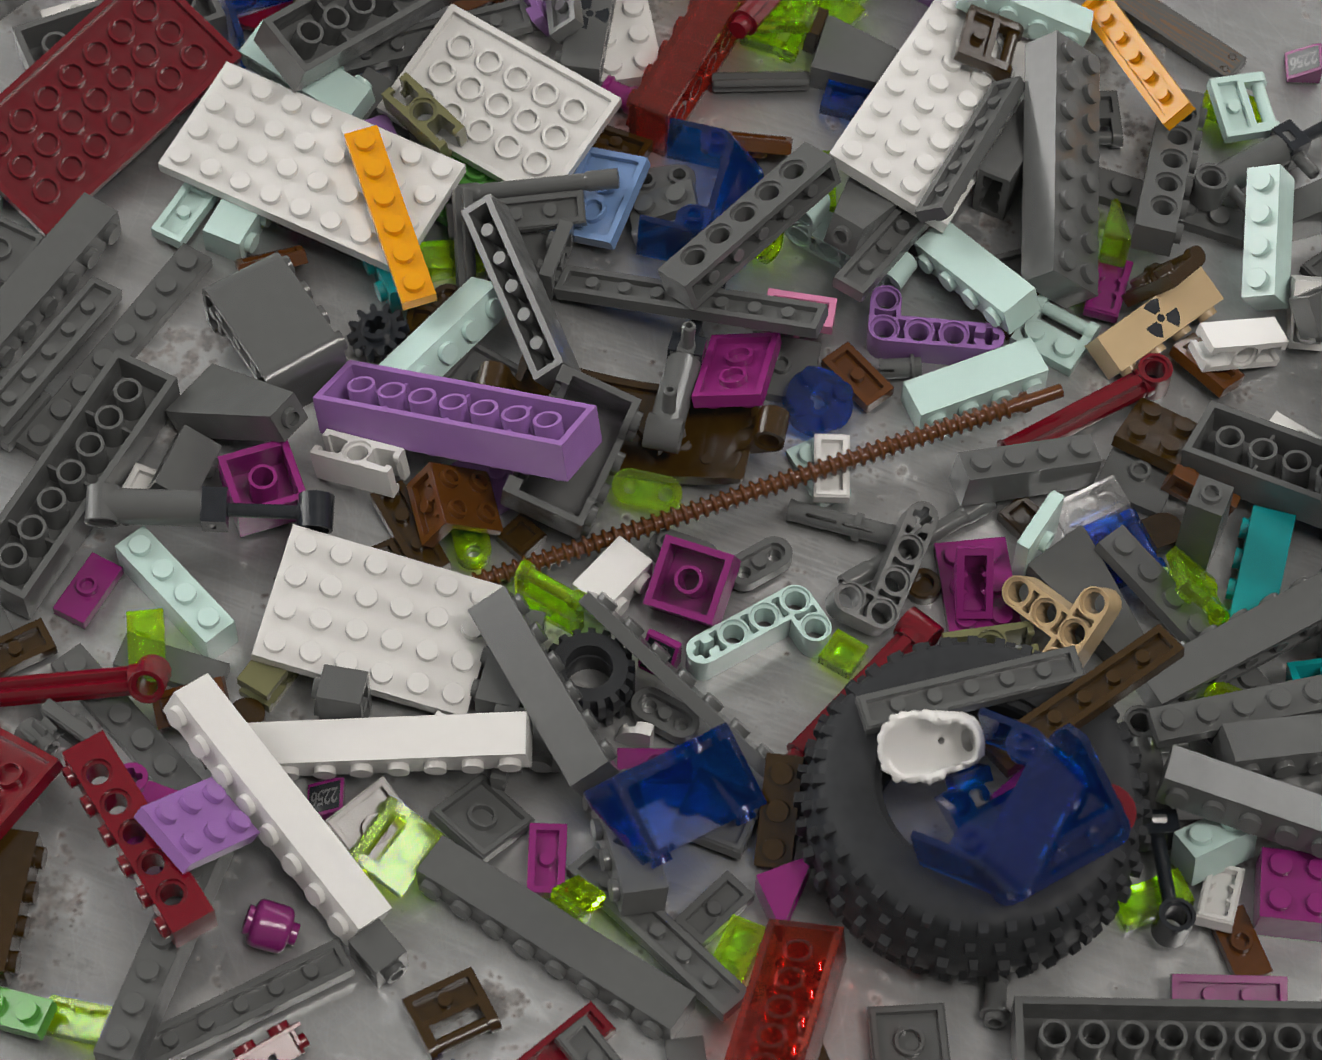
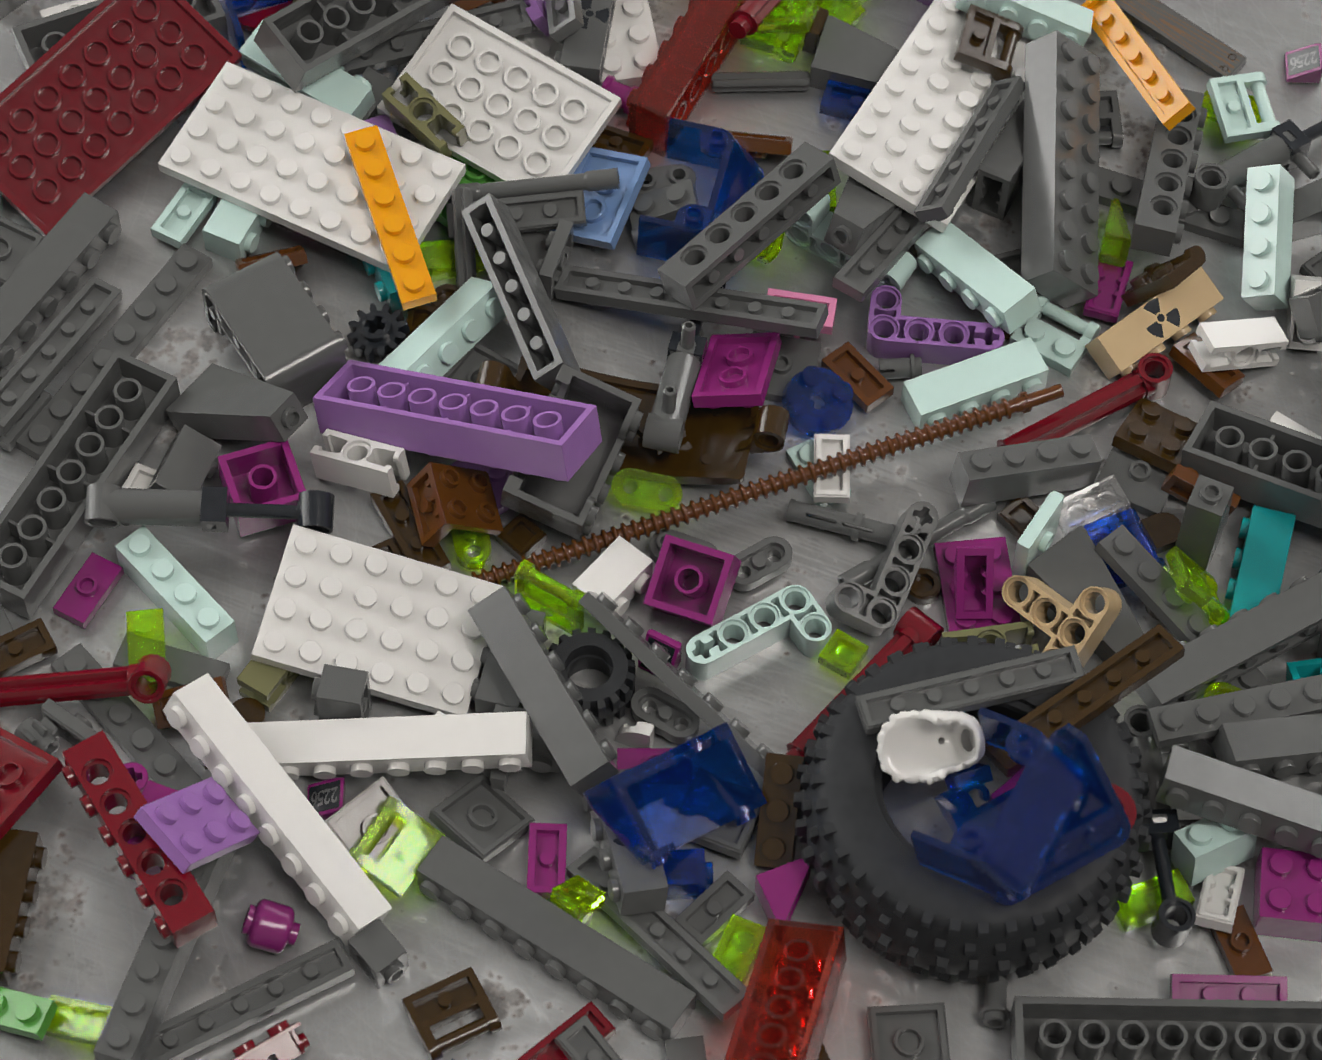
(687, 874): none -> clear blue brick

